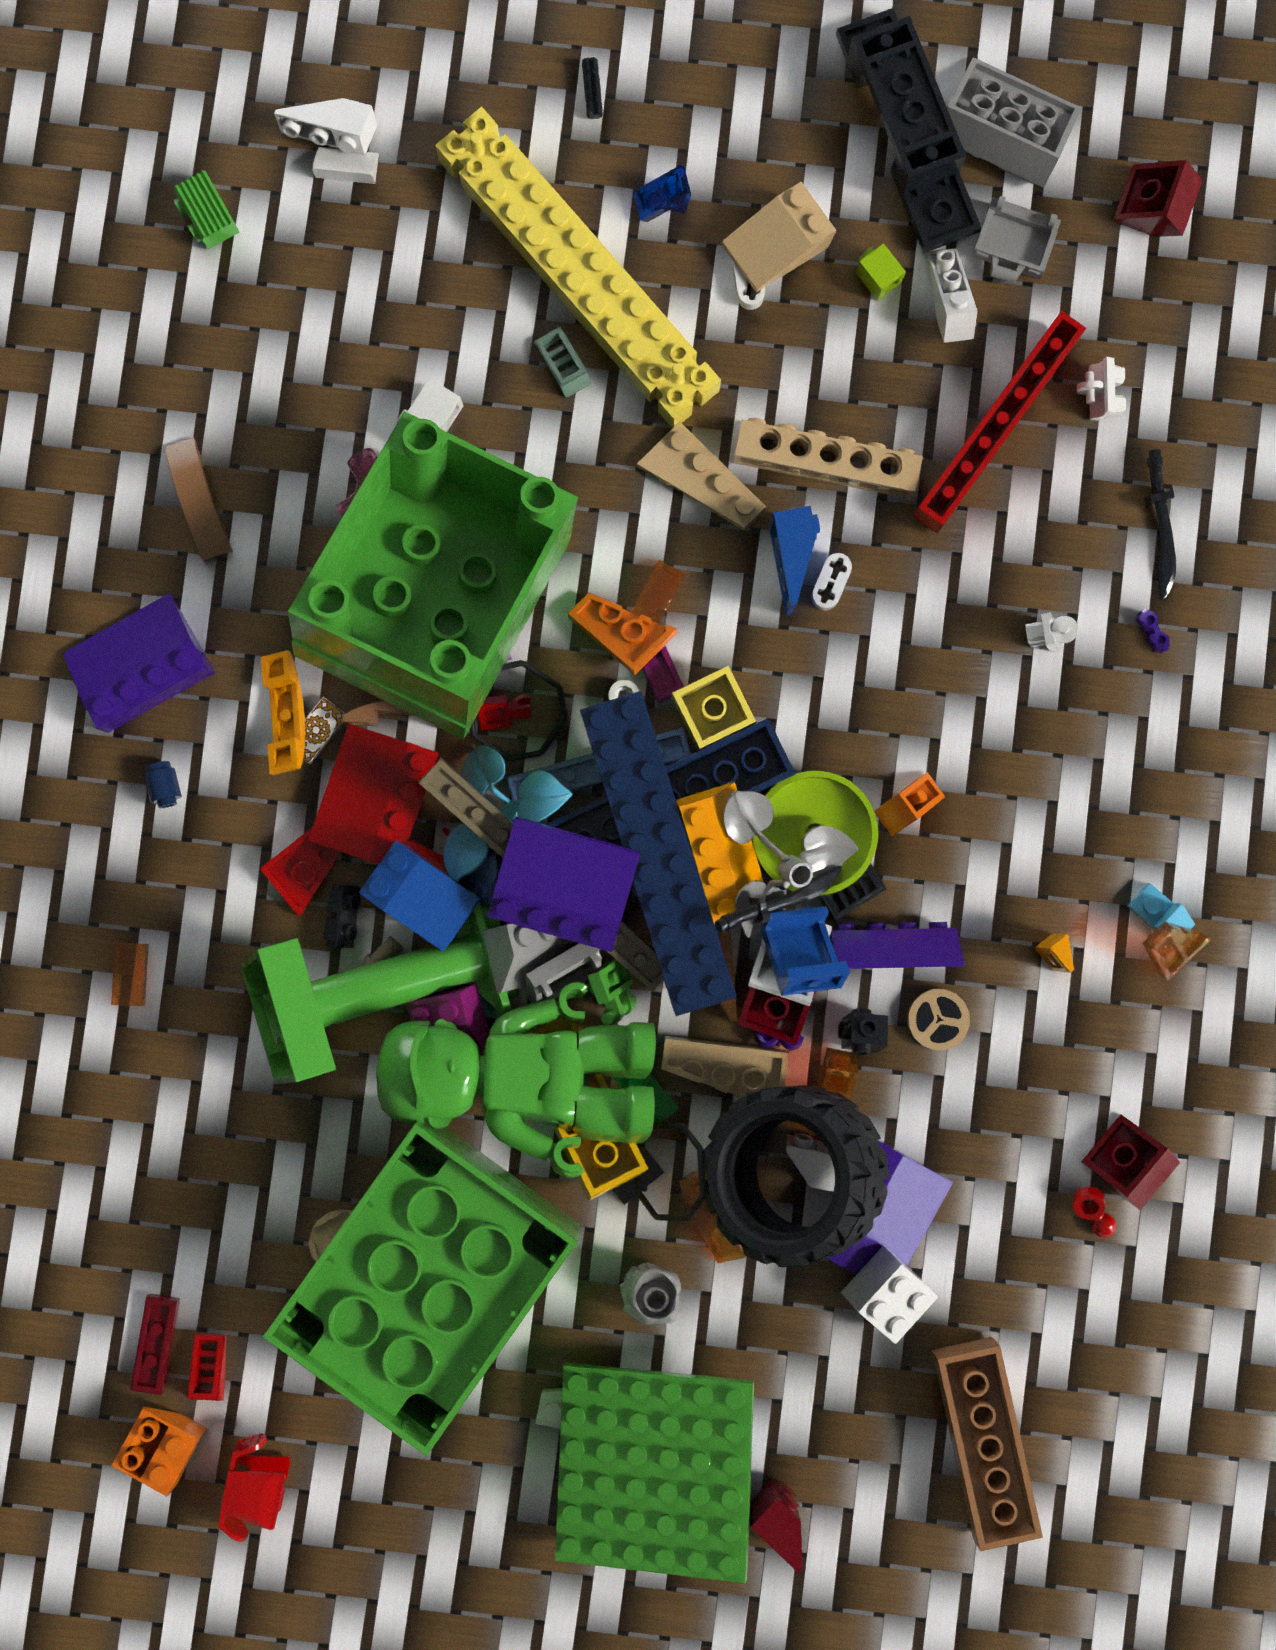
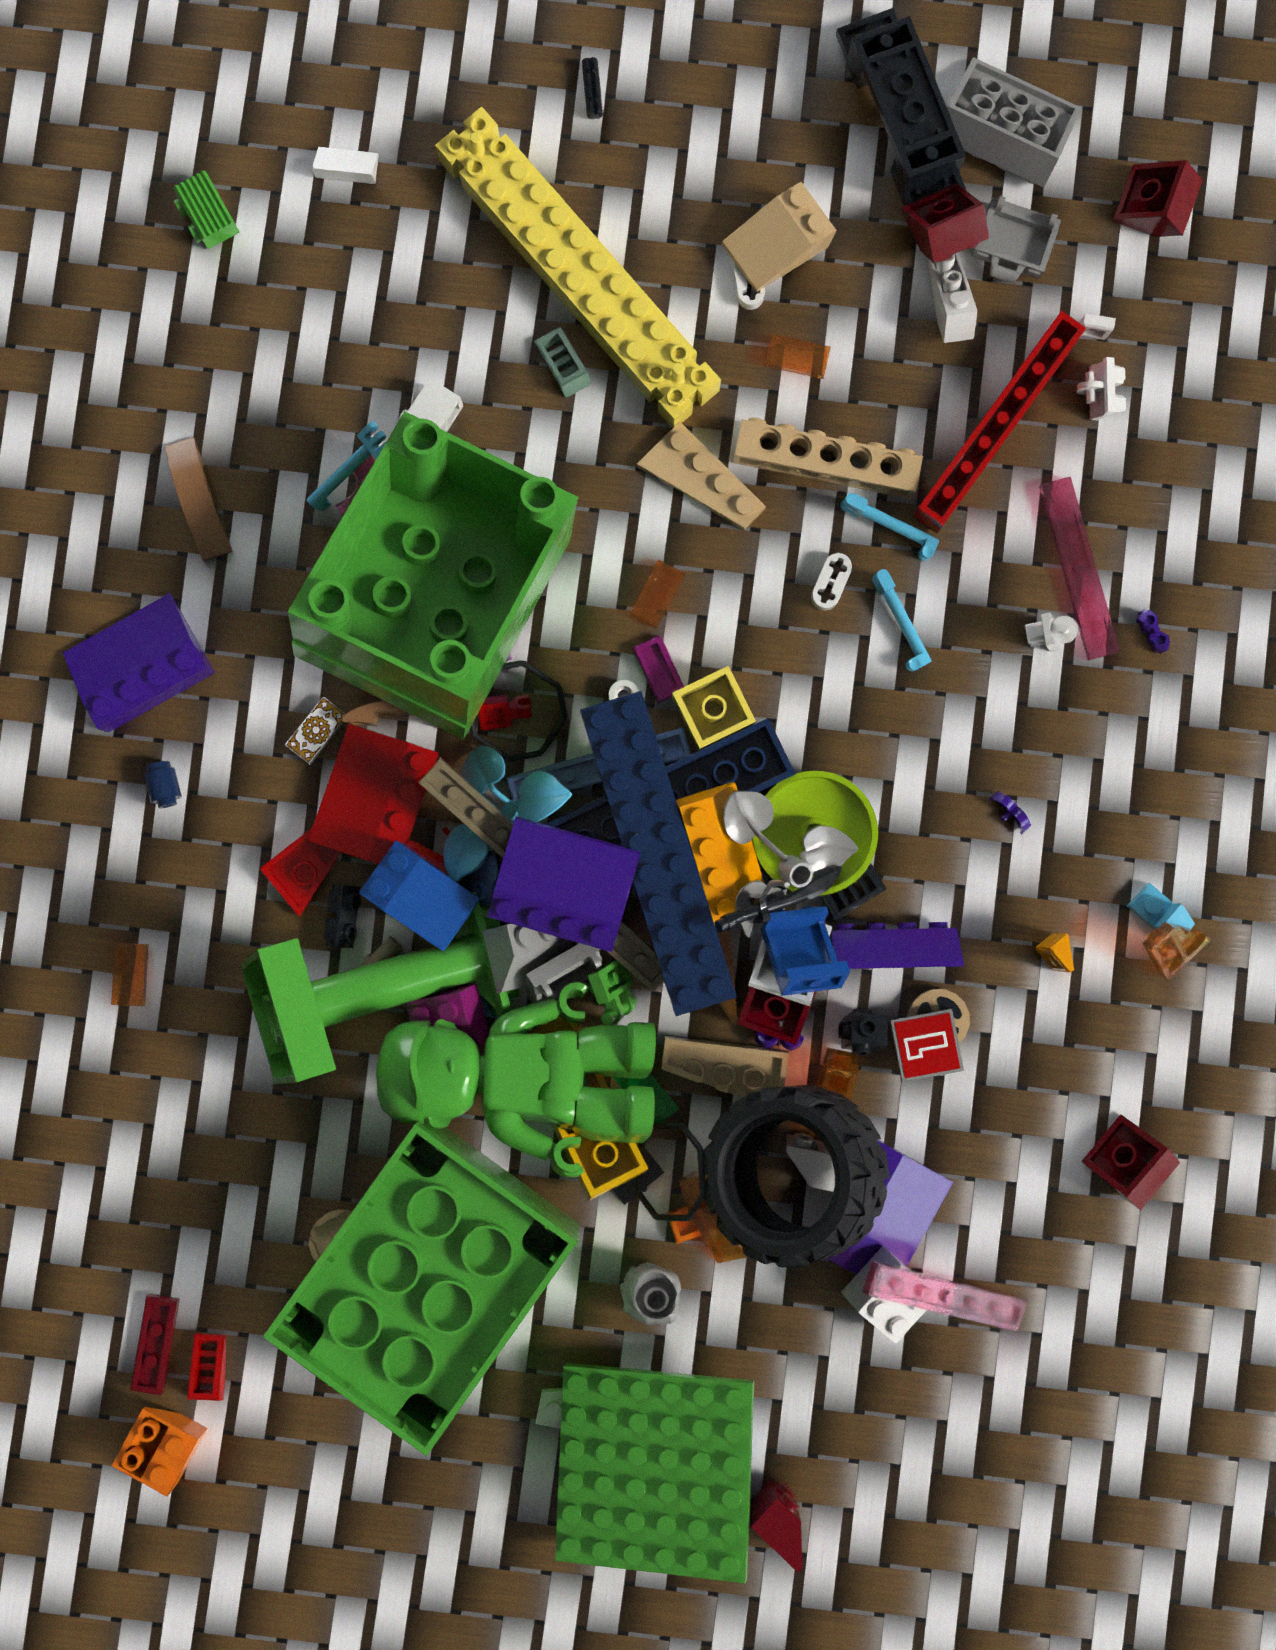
(252, 1494): red piece -> none
(287, 712): light orange slope -> none
(318, 498): none -> medium azure hinge
(332, 123): white slope -> none
(624, 635): orange wing -> none
(663, 194): clear blue slope -> none
(681, 1229): none -> orange tile
(792, 541): blue slope -> none
(797, 356): none -> clear orange tile
(858, 506): none -> medium azure hinge
(880, 271): lime brick -> none
(885, 586): none -> medium azure hinge
(909, 804): orange slope -> none
(926, 1045): none -> red tile
(944, 1296): none -> clear pink tile
(946, 222): none -> dark red slope
(987, 1444): medium nougat brick -> none
(1012, 810): none -> dark purple piece
(1079, 568): none -> clear pink tile
(1097, 326): none -> white tile
(1101, 1223): red plate -> none
(1167, 554): black sword -> none

